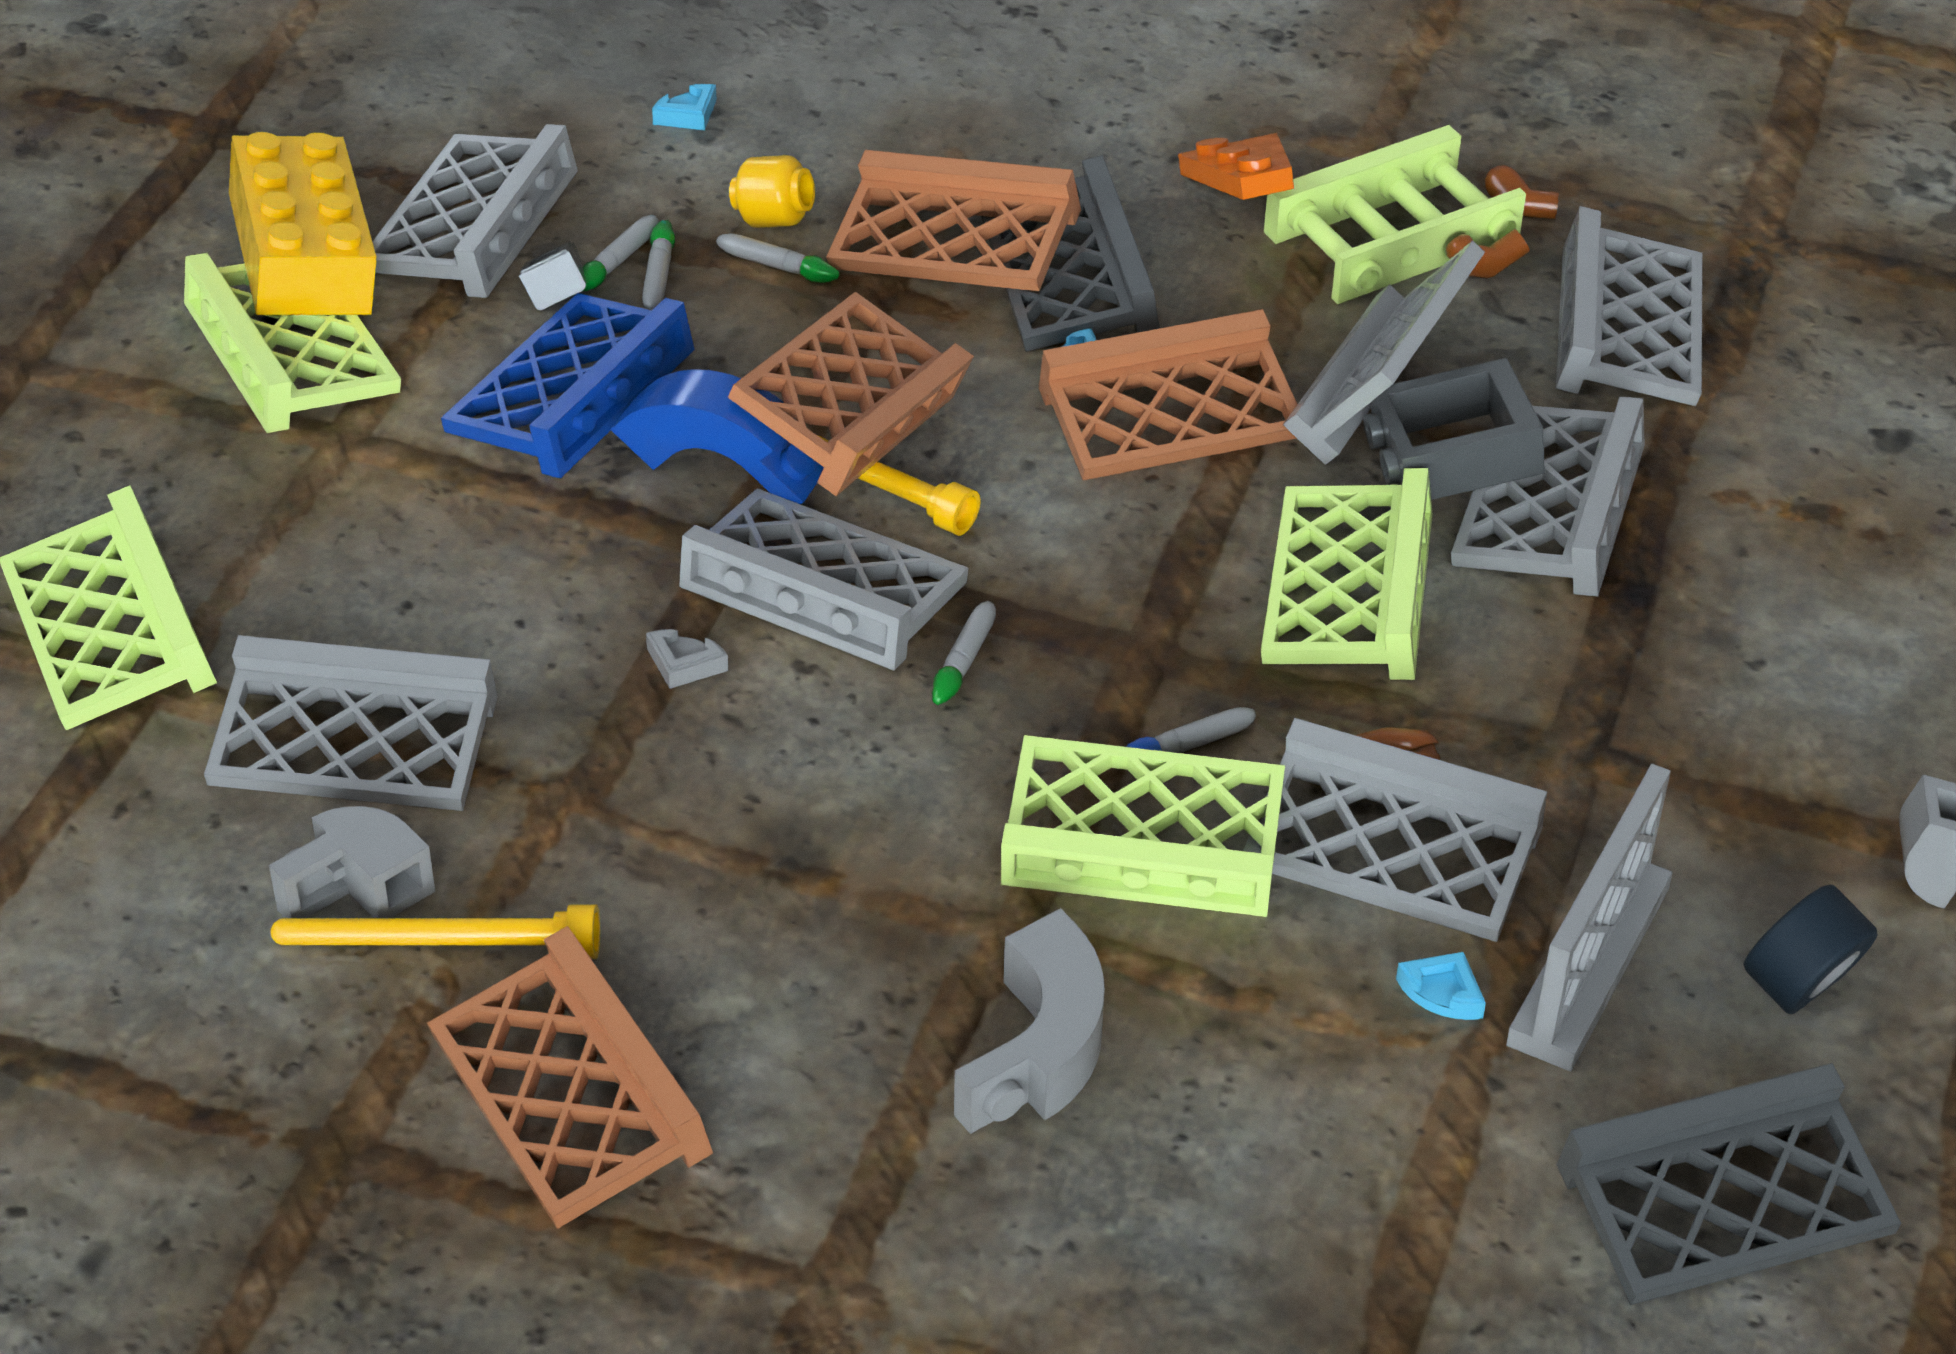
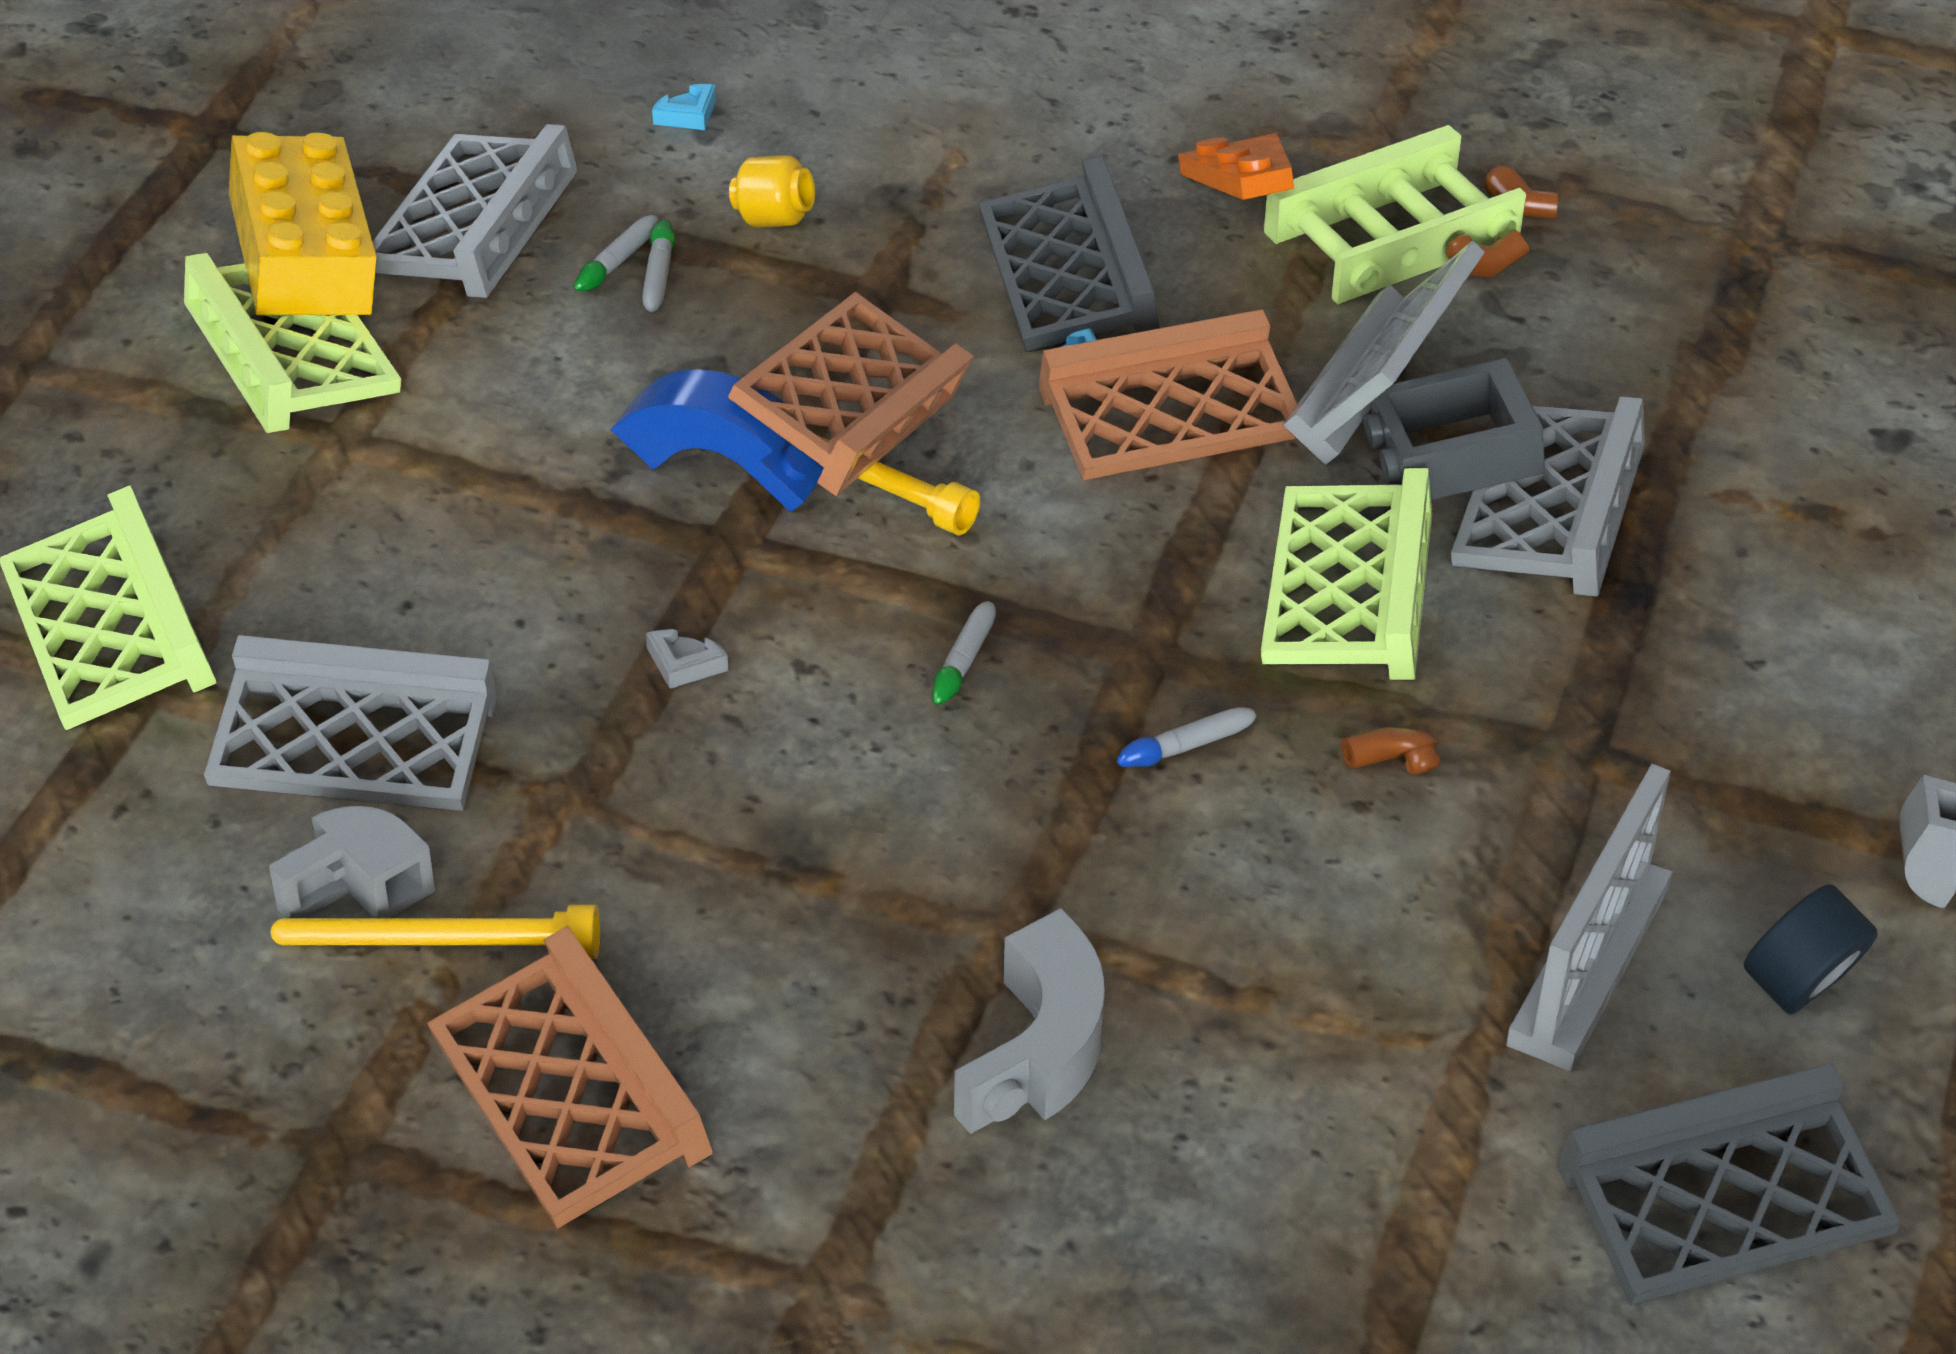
(553, 276): slope -> none
(592, 396): blue fence -> none
(810, 267): light grey piece -> none
(815, 598): light grey fence -> none
(959, 191): nougat fence -> none
(1138, 863): yellowish green fence -> none
(1410, 789): light grey fence -> none
(1443, 986): medium azure tile -> none
(1588, 303): light grey fence -> none

